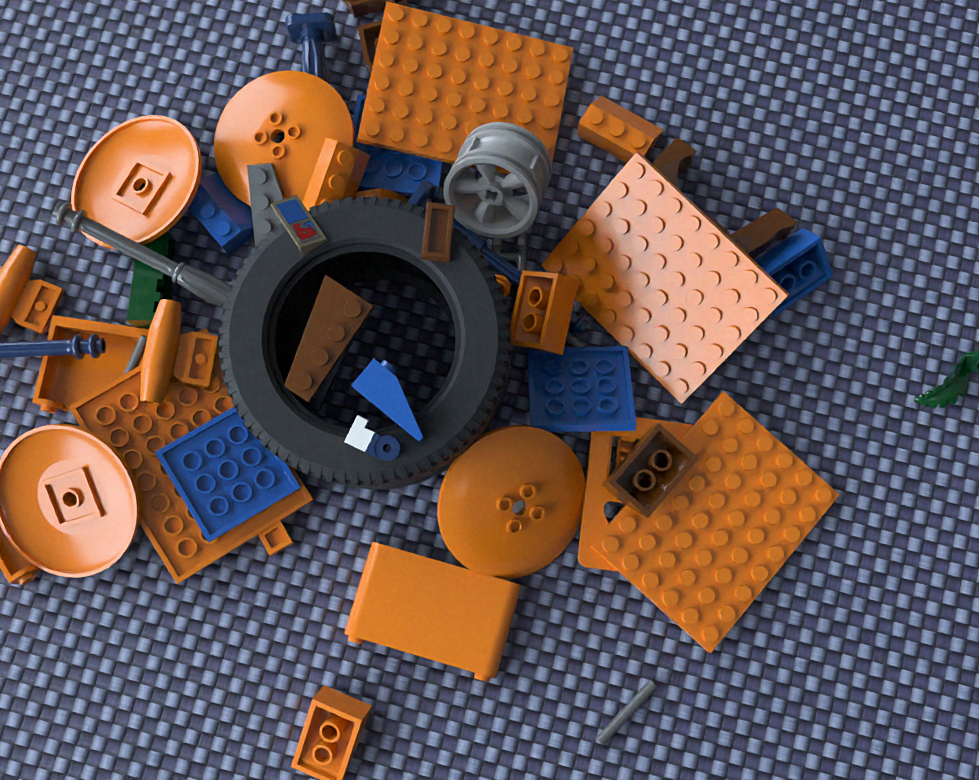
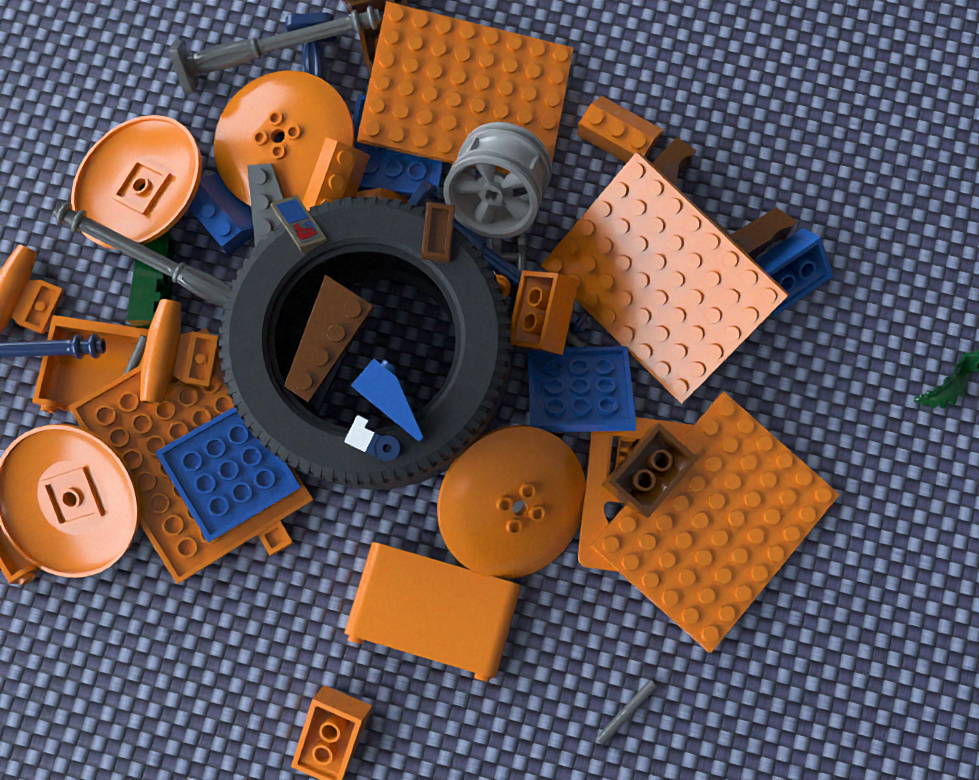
(232, 54): none -> dark grey piece

